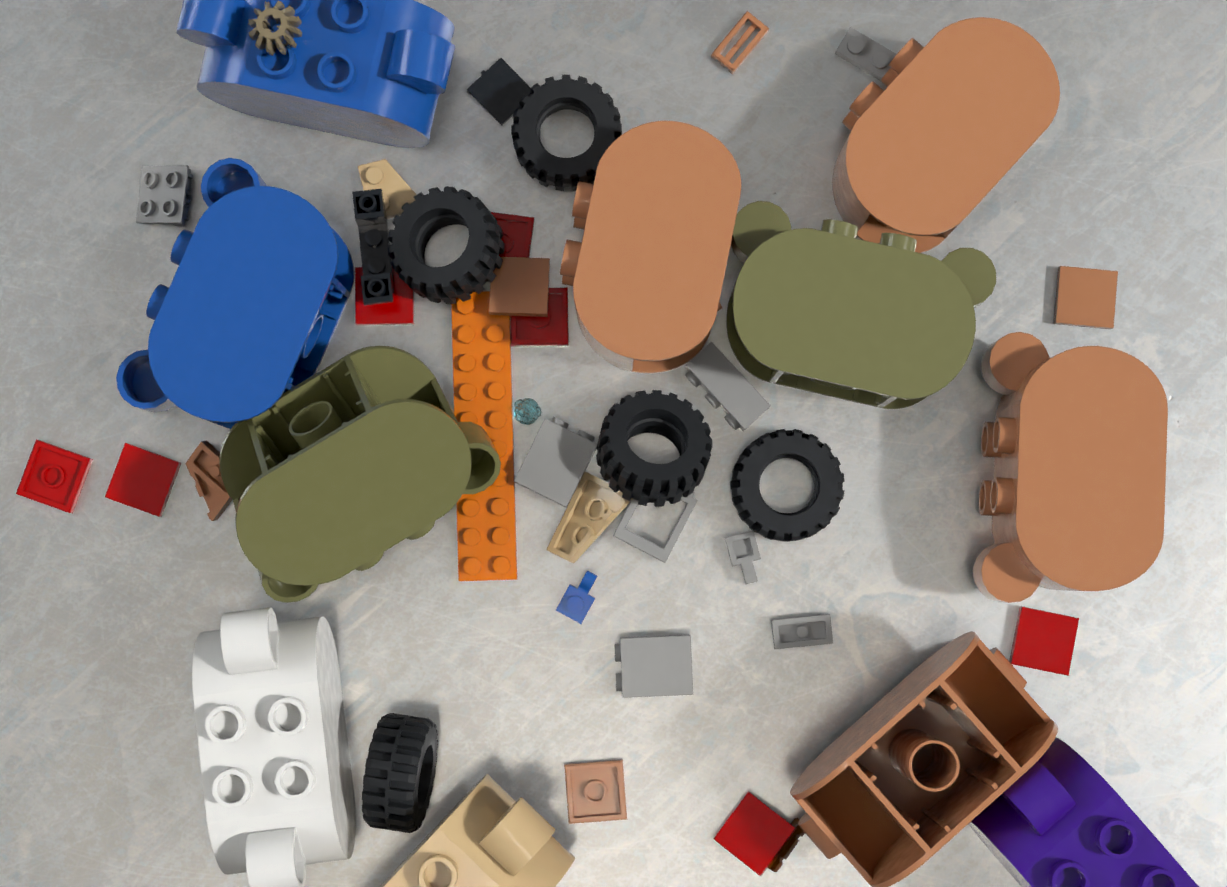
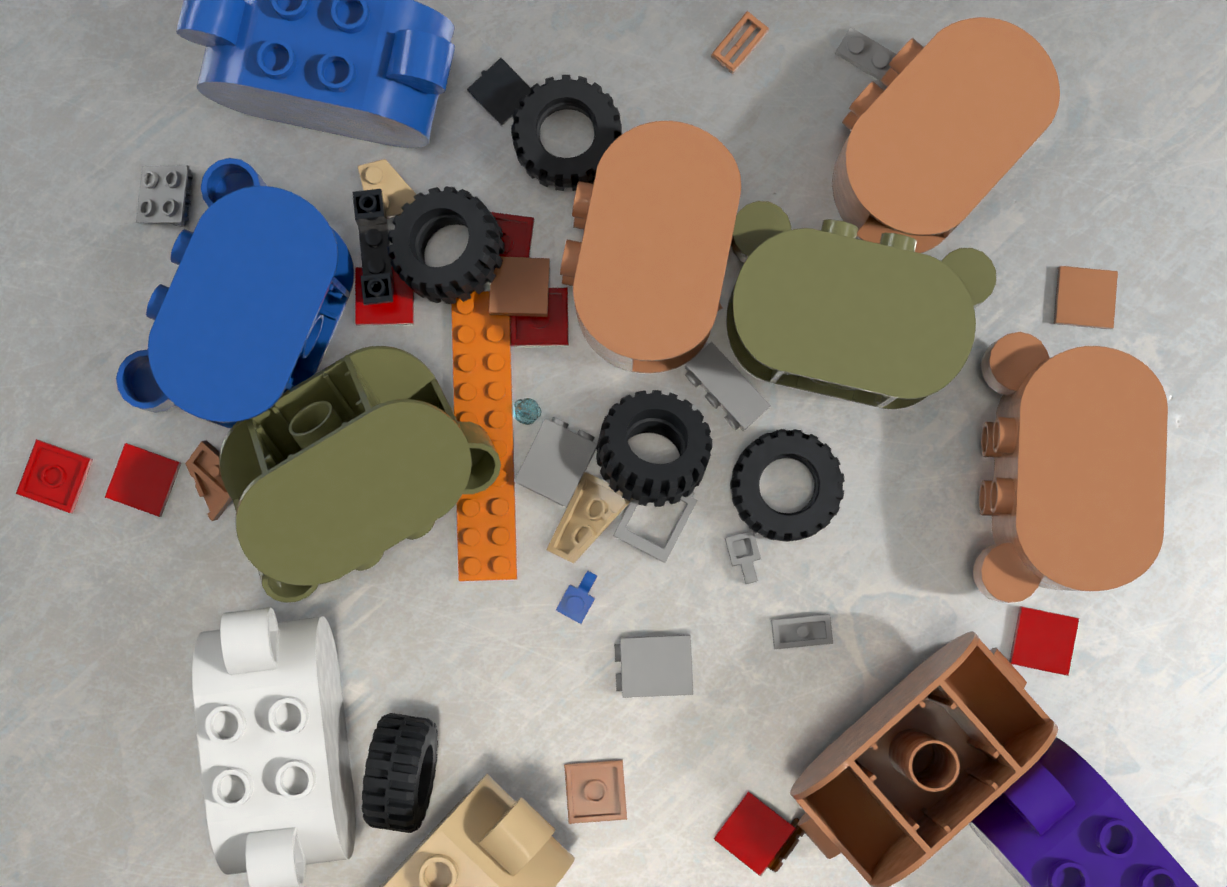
(264, 26): dark tan gear -> none

